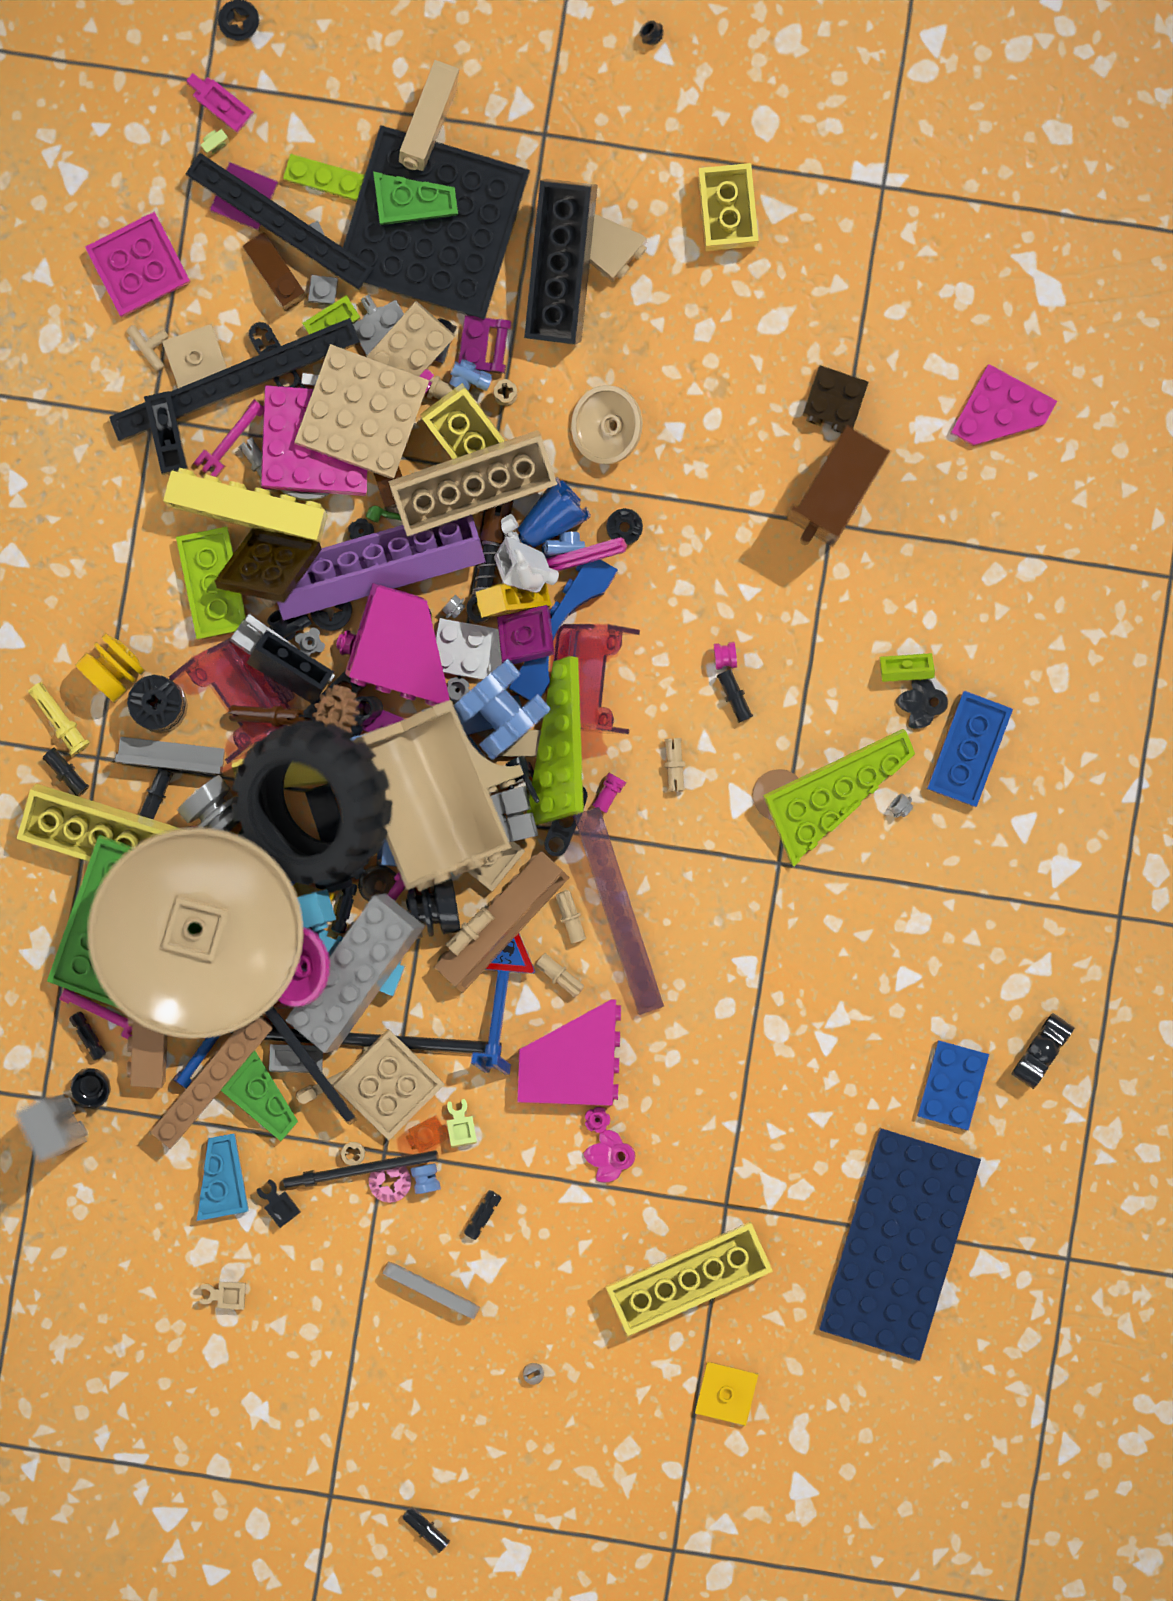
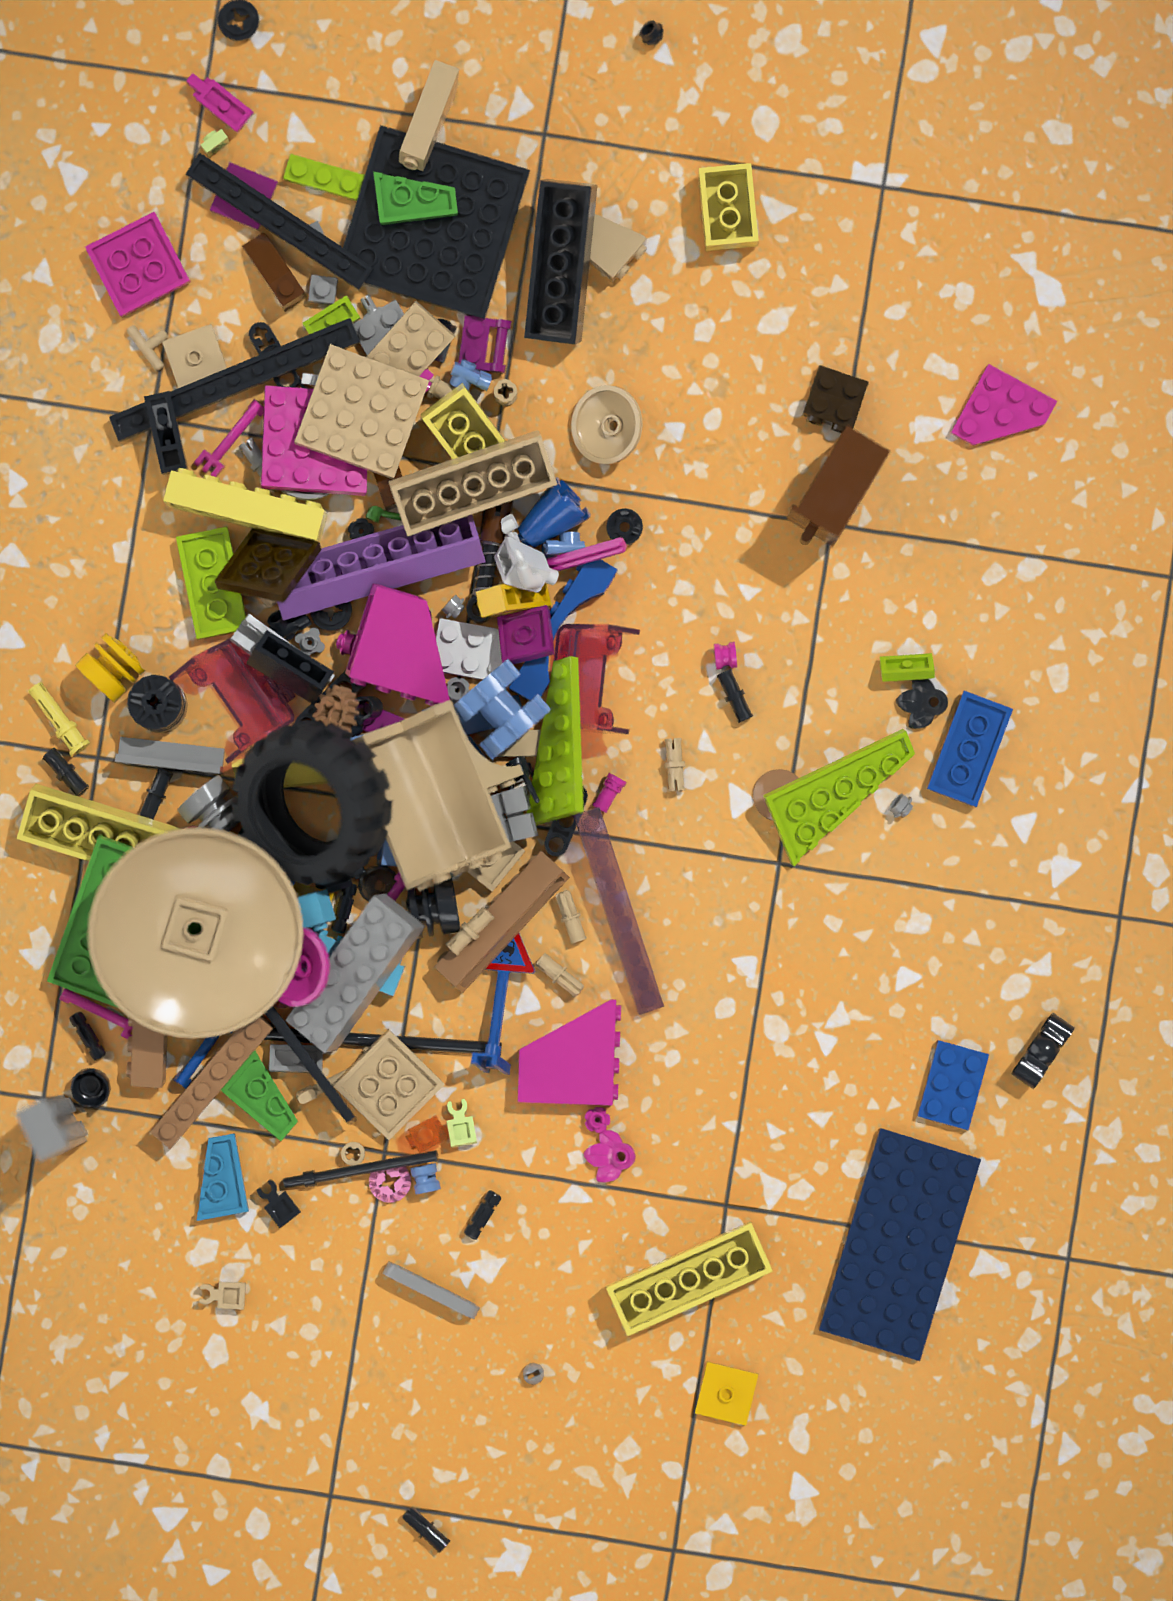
(276, 715): reddish brown pin -> none
(324, 812): black slope -> none

